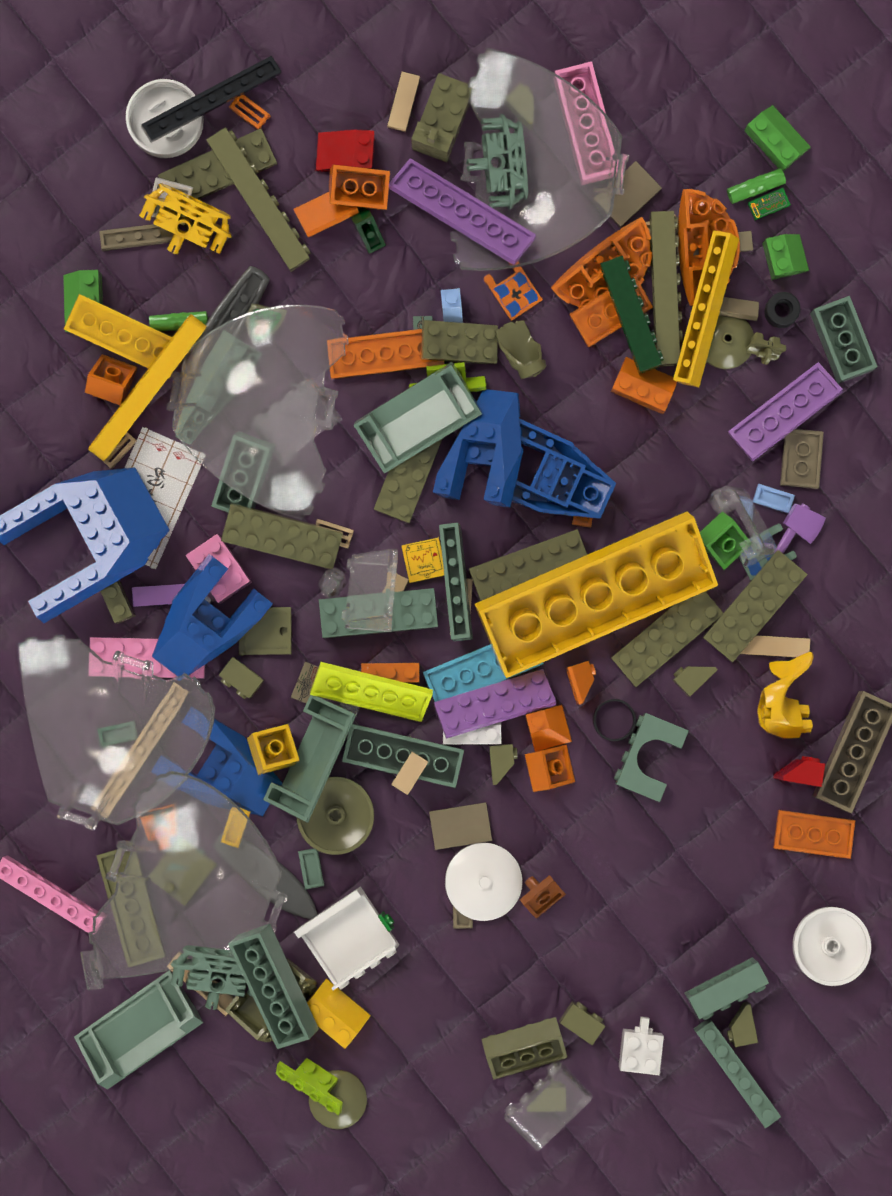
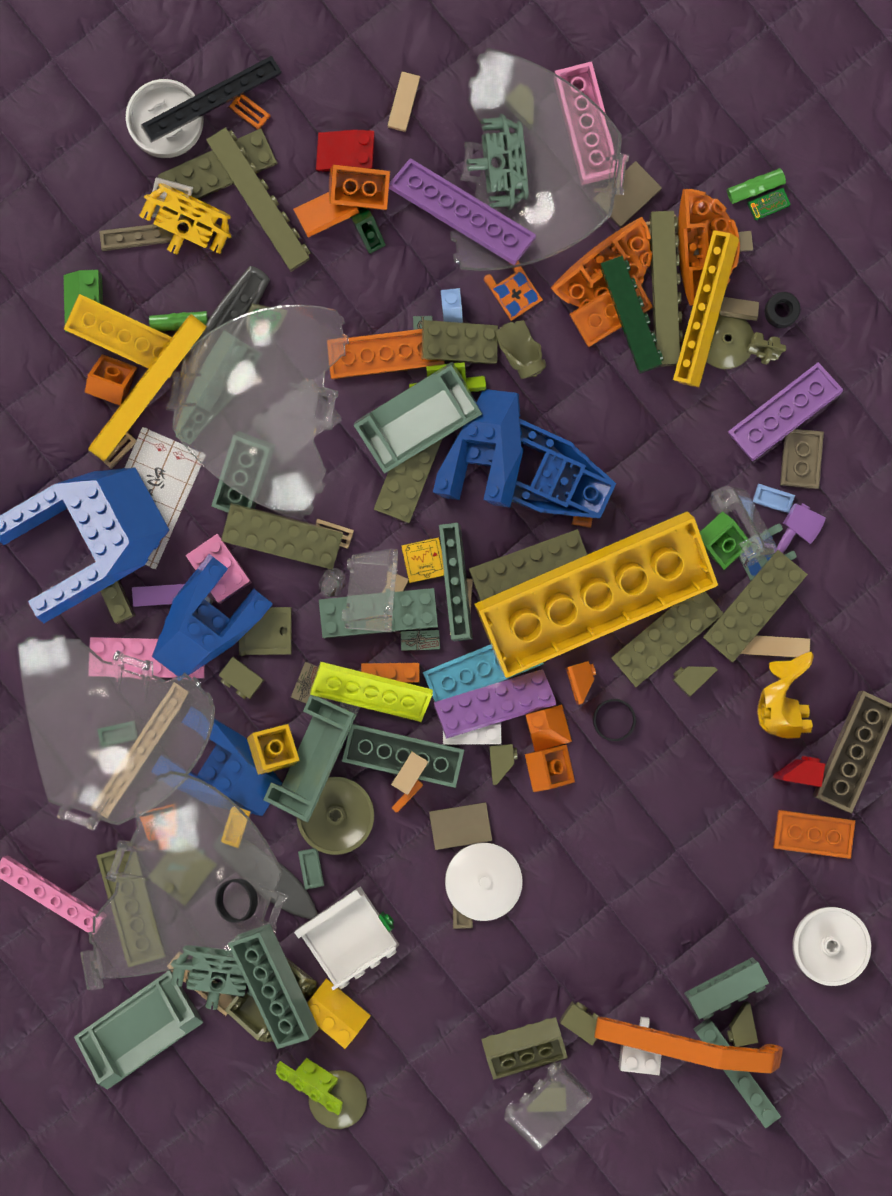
(220, 905): none -> black tyre
(405, 798): none -> orange tile
(420, 640): none -> sand green tile
(442, 118): olive hinge -> none
(541, 895): dark orange tile -> none
(630, 774): sand green arch -> none
(649, 389): orange slope -> none
(761, 1060): none -> orange beam
(776, 138): bright green slope -> none
(785, 255): bright green slope -> none
(843, 339): sand green brick -> none

